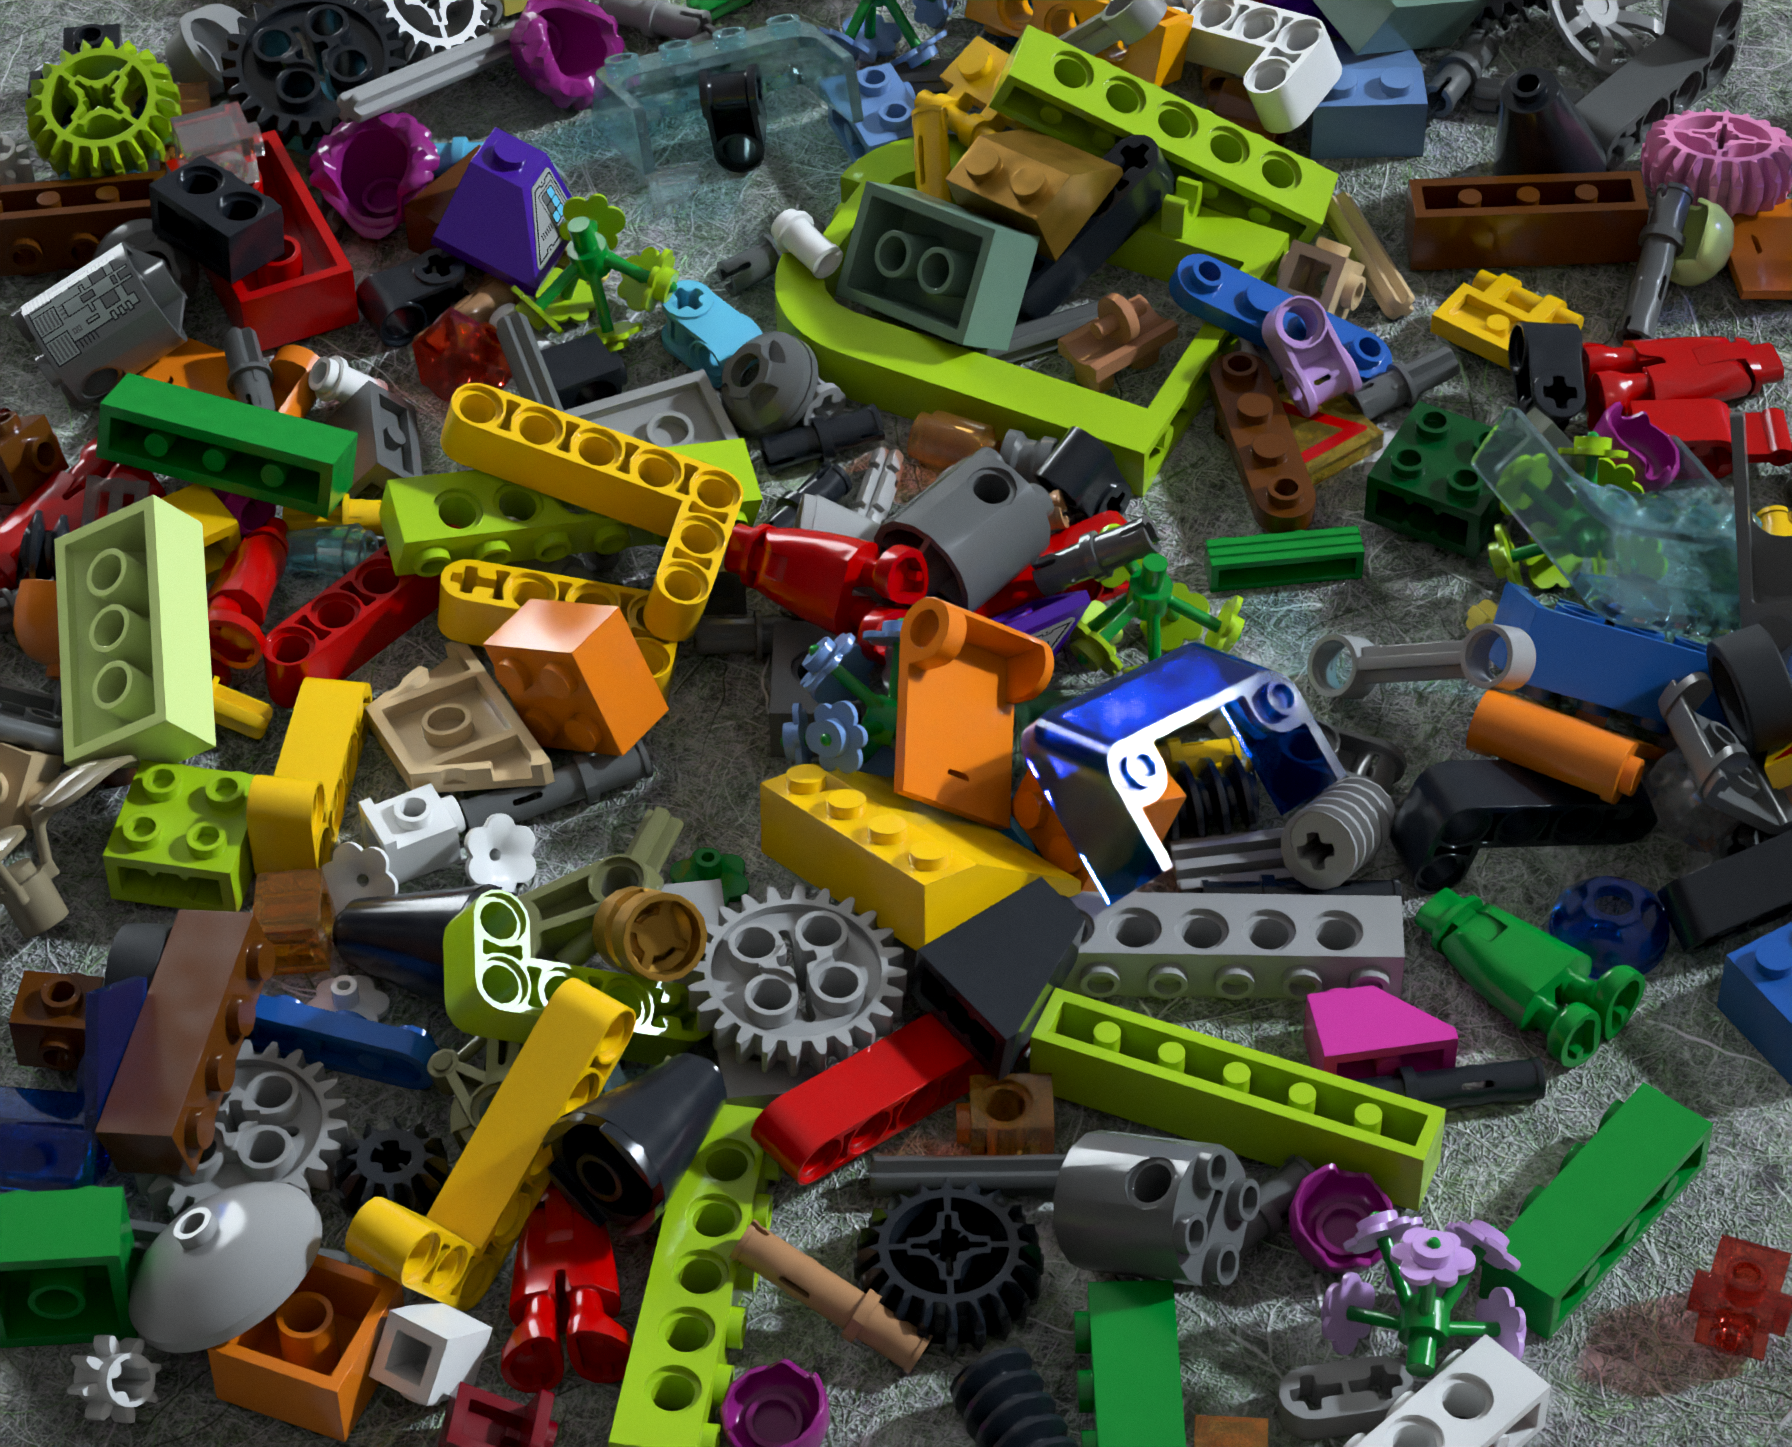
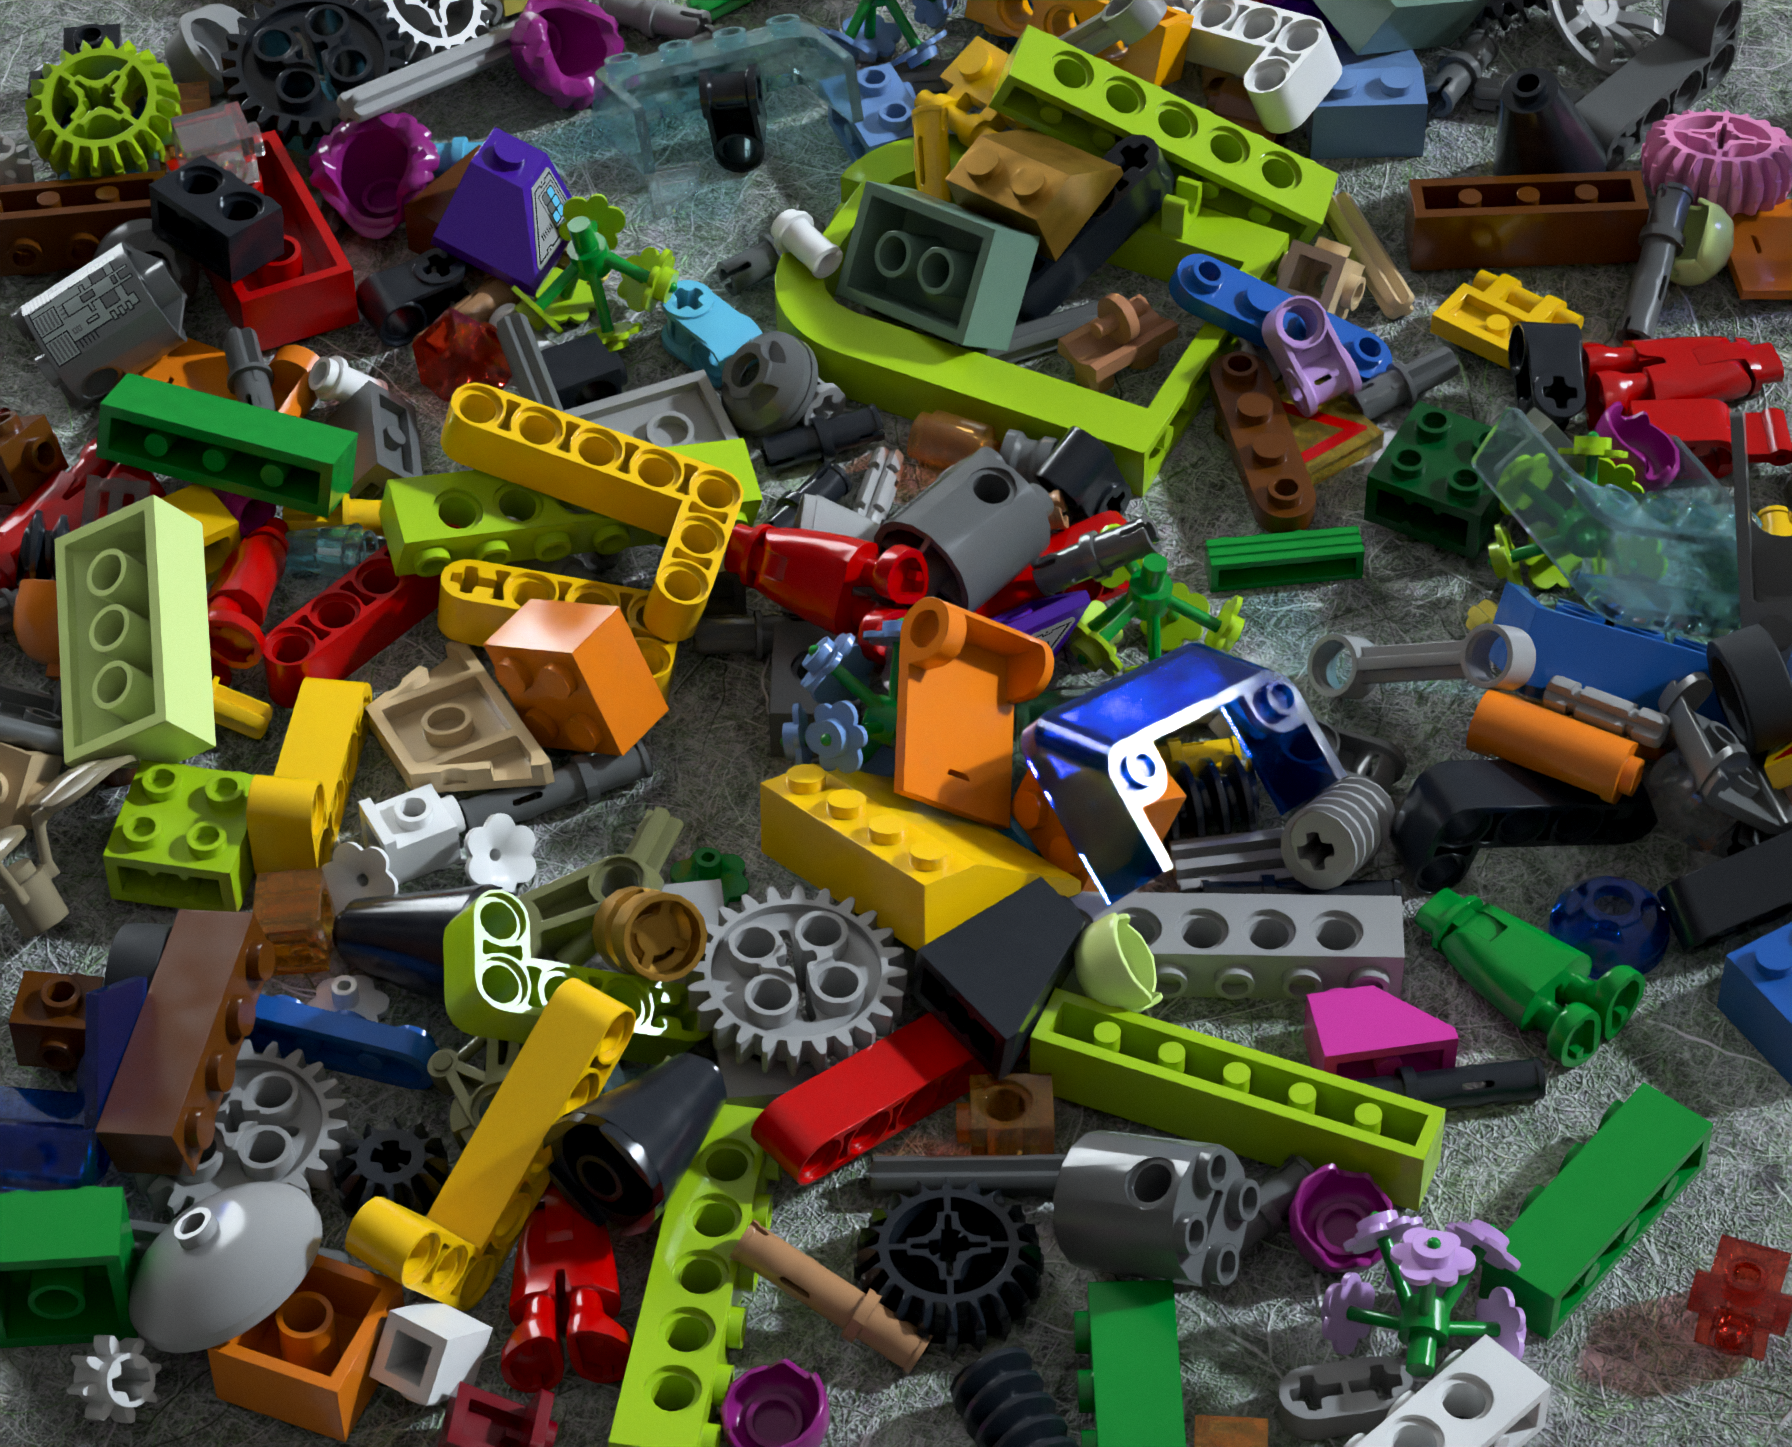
(1116, 965): none -> yellowish green hair
(1606, 711): none -> light grey axle

